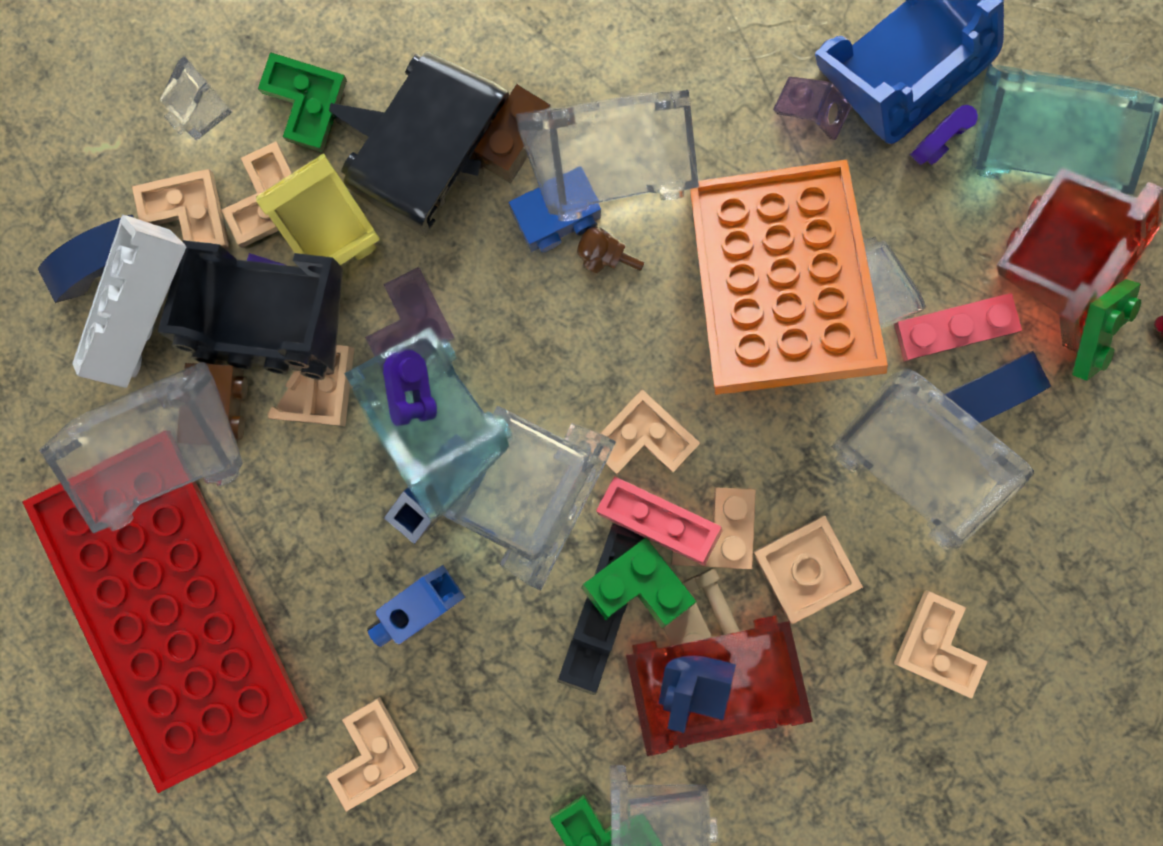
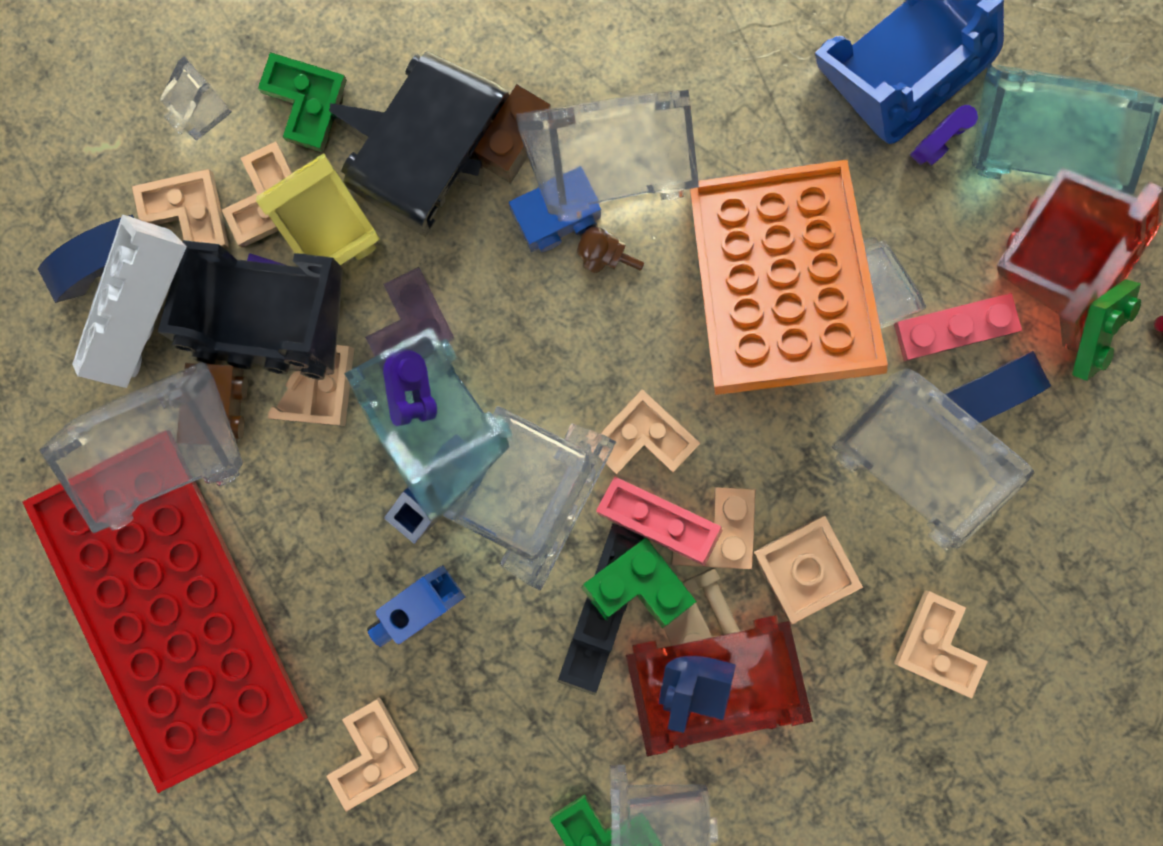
(812, 101): clear purple bracket -> none

